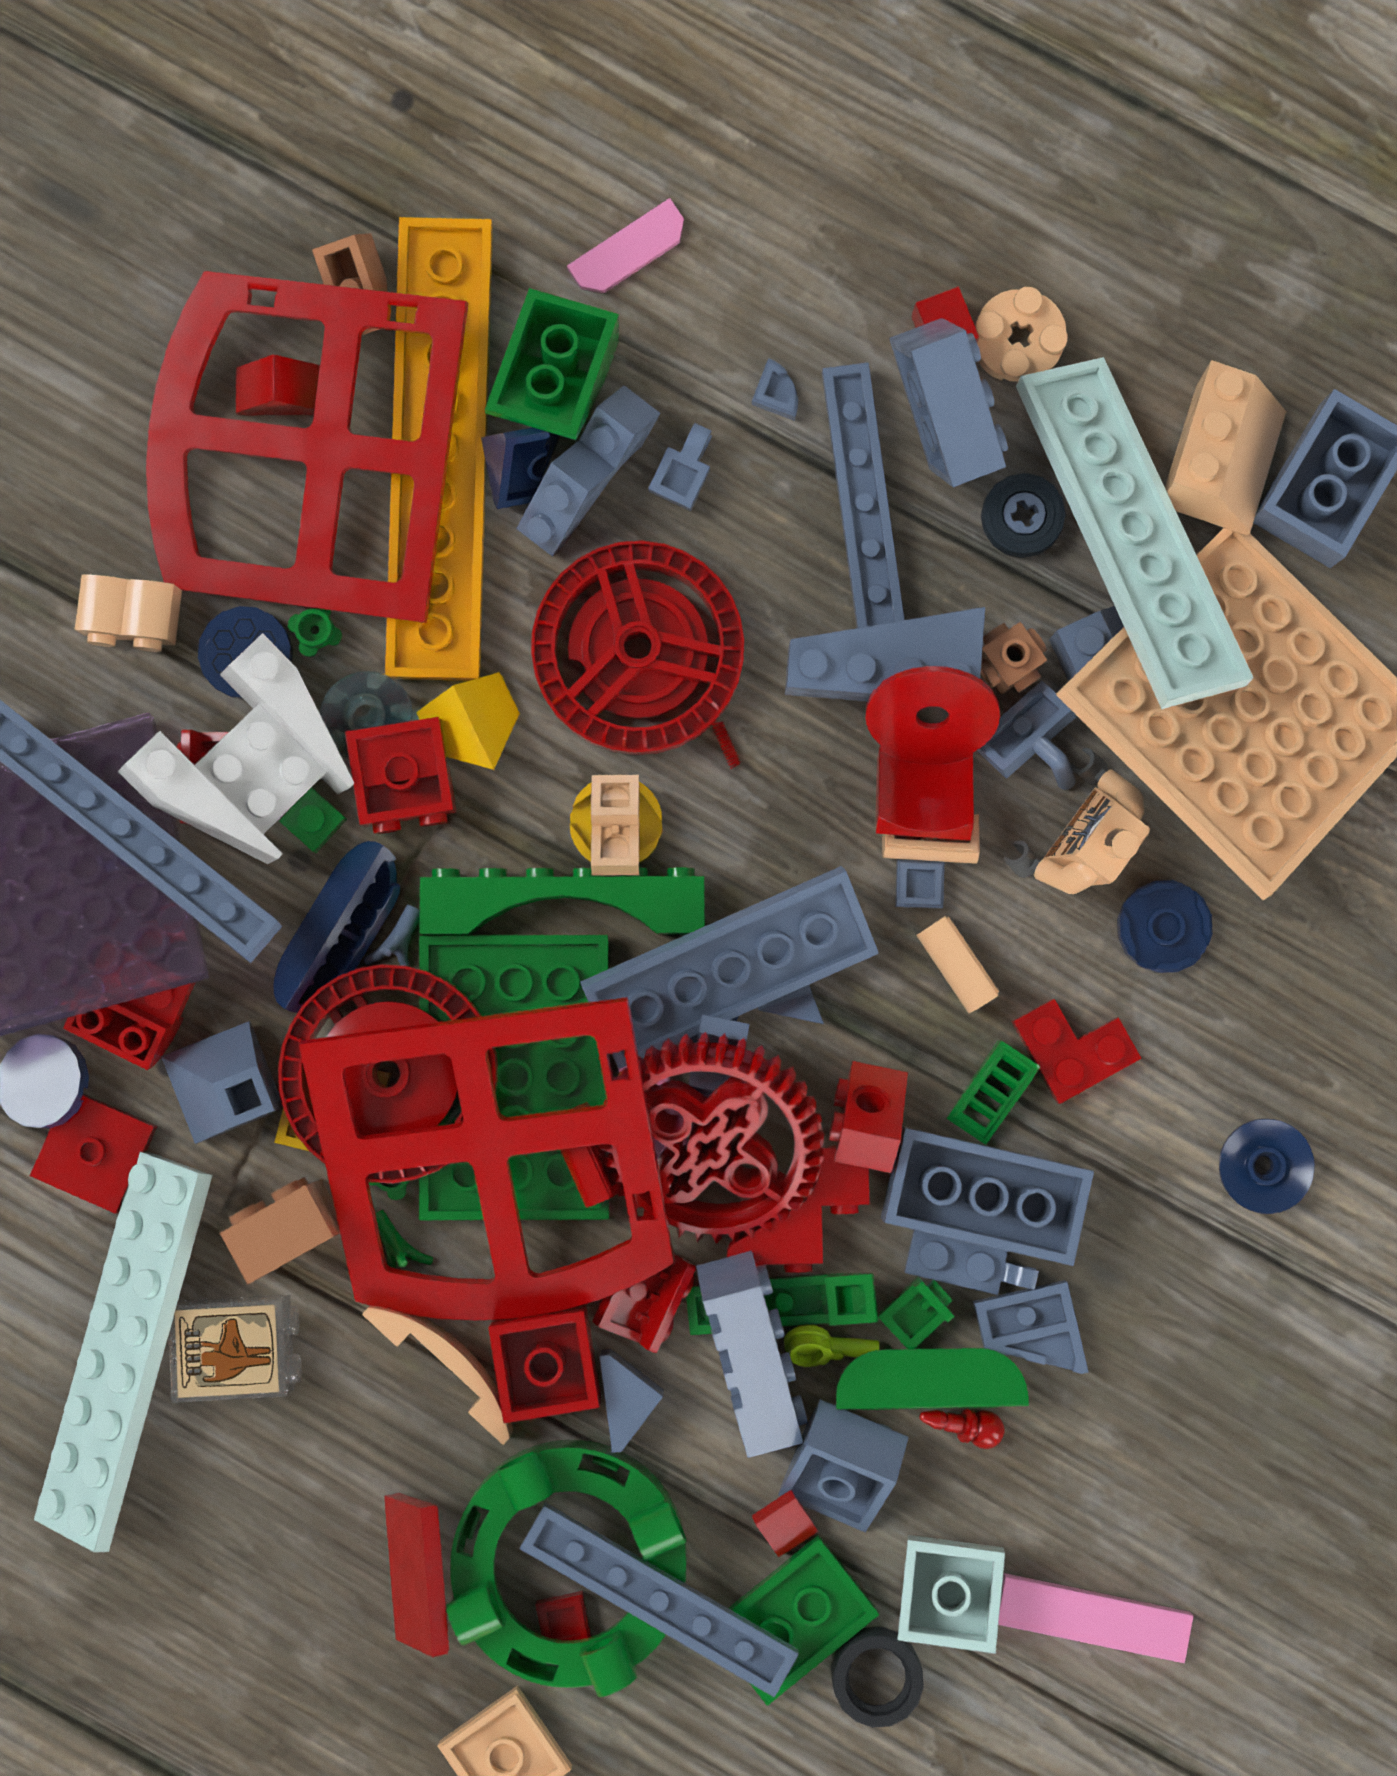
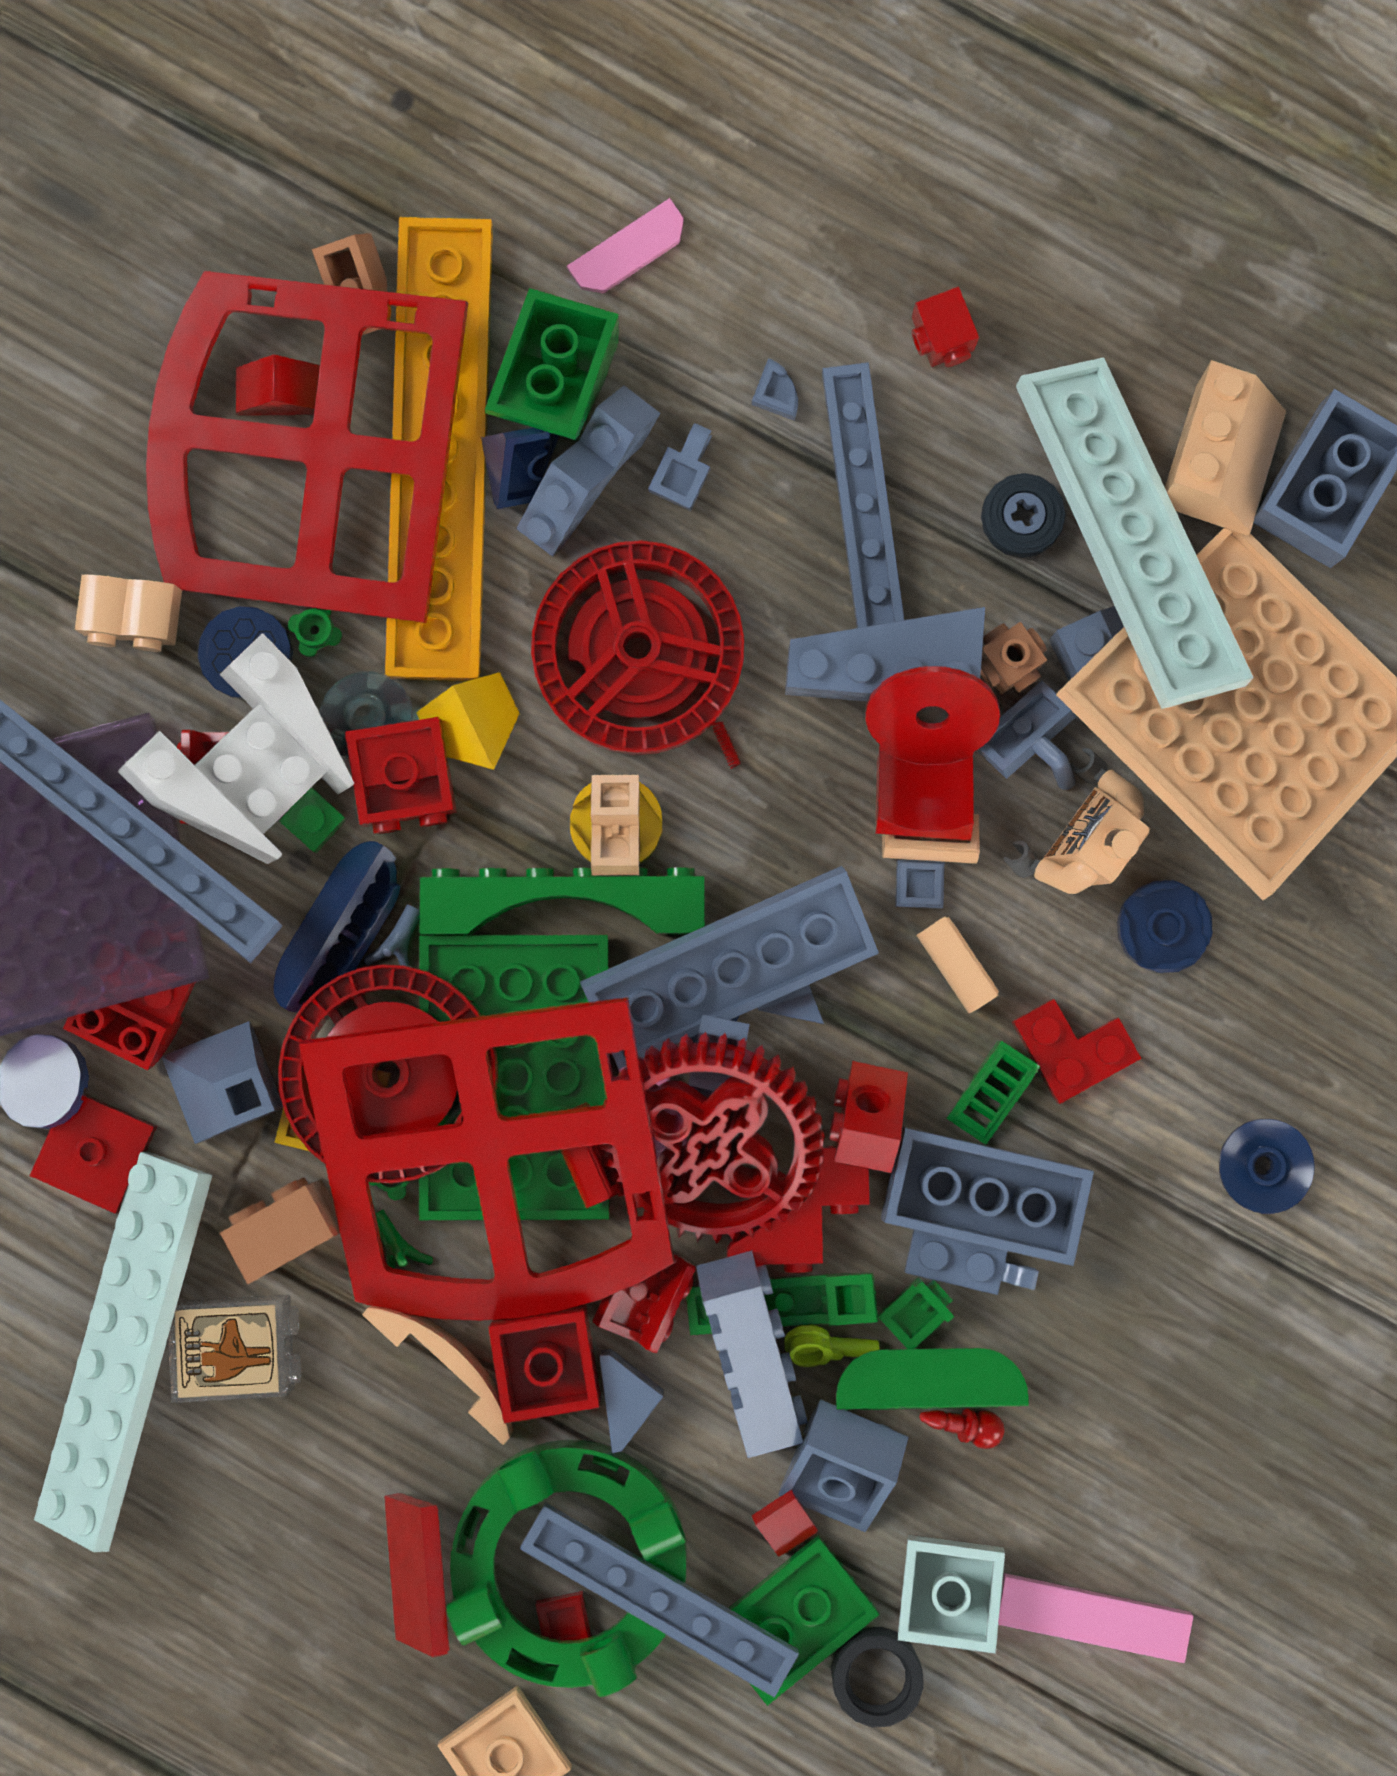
(949, 401): sand blue brick -> none
(1026, 310): light nougat plate -> none
(1033, 1326): sand blue wing -> none

